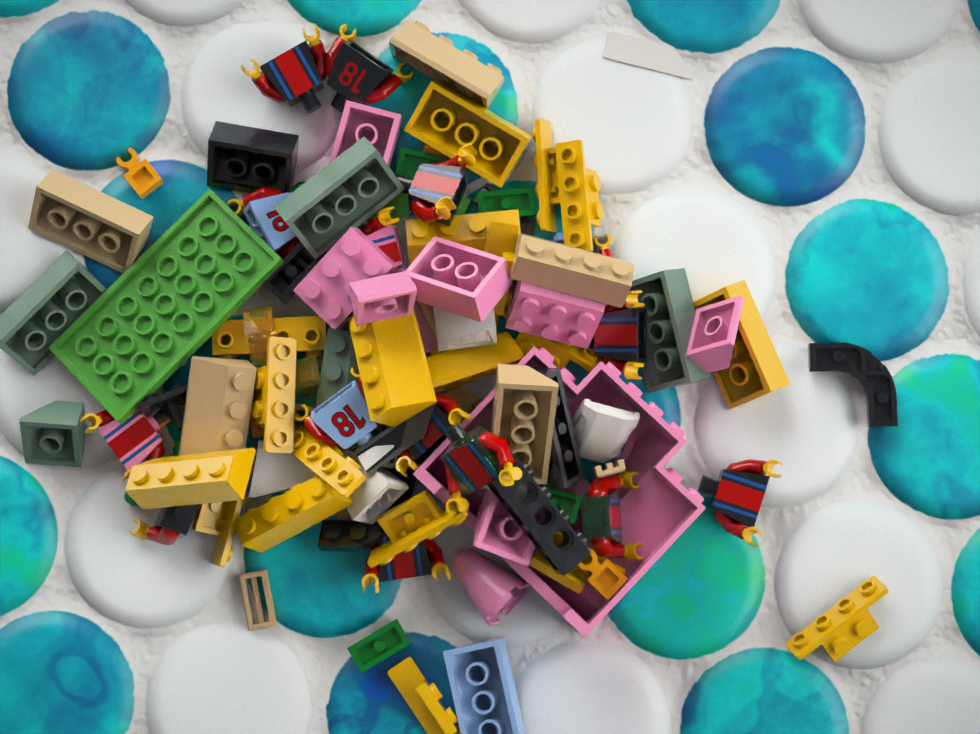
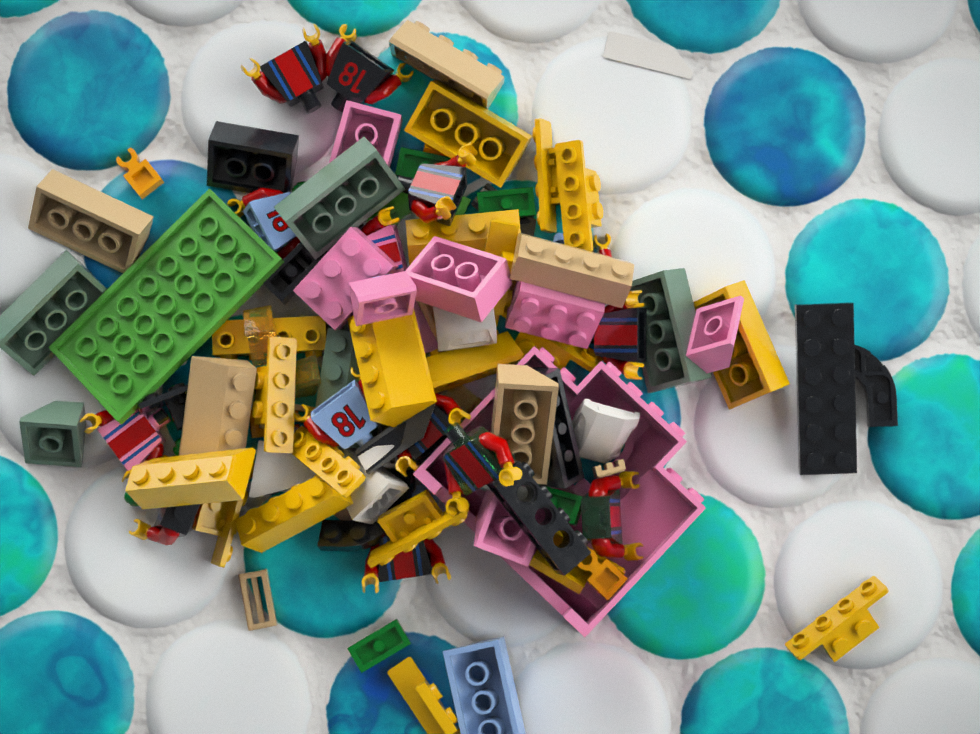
(488, 584): bright pink cone -> none
(739, 495): torso -> none
(826, 388): none -> black plate

